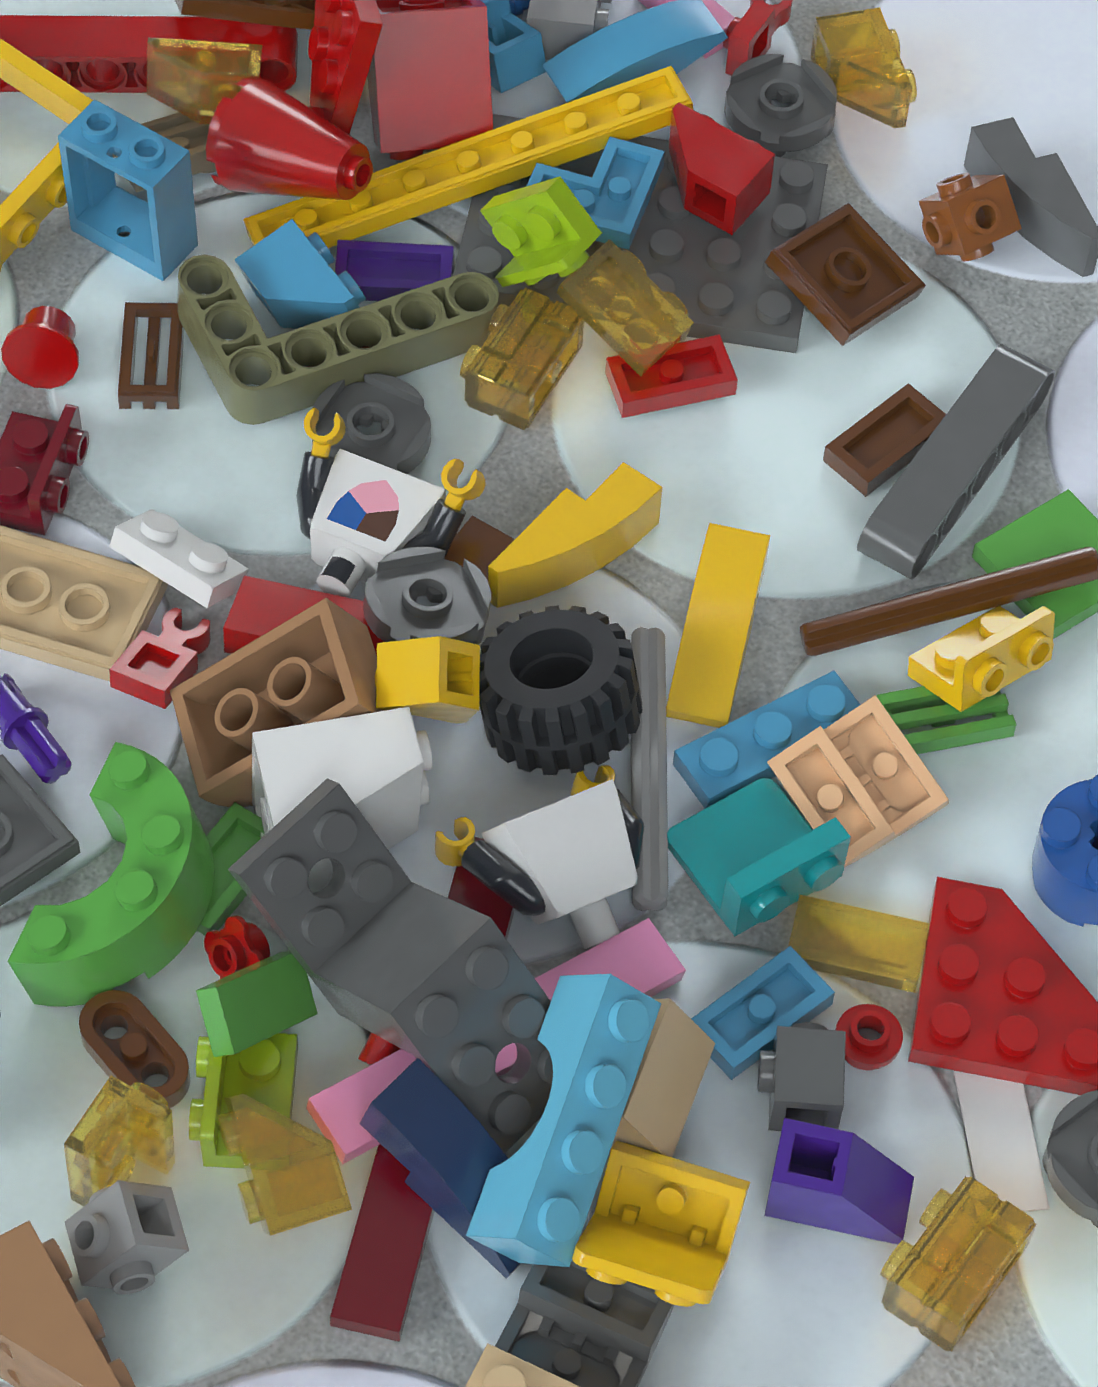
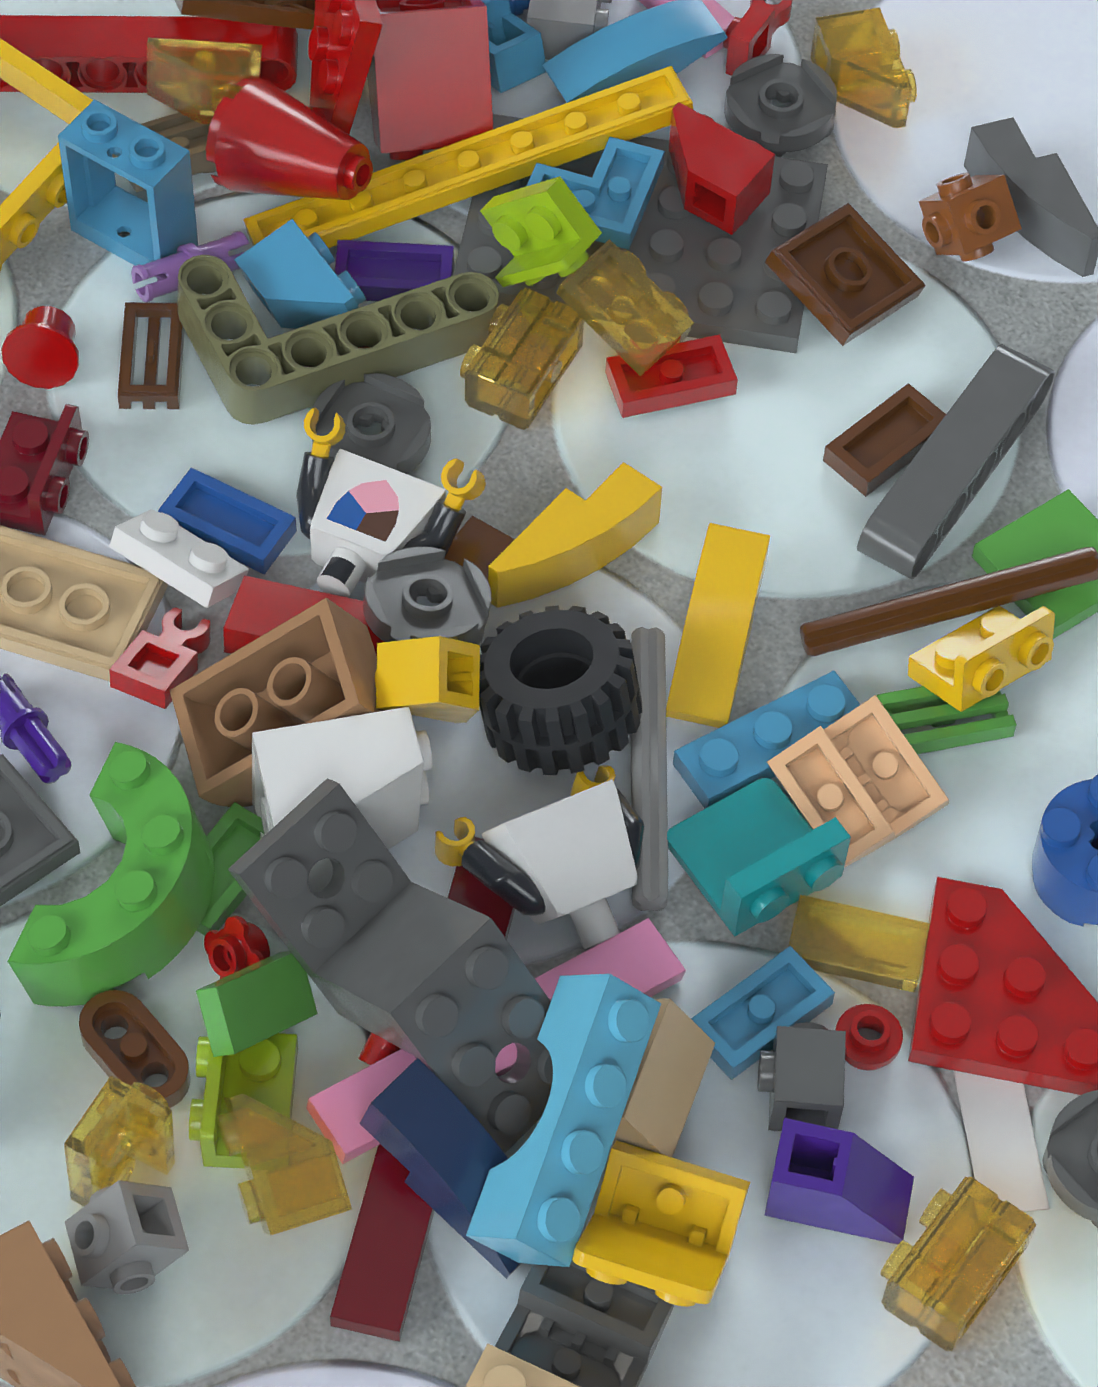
(167, 268): none -> medium lavender pin
(229, 518): none -> blue tile

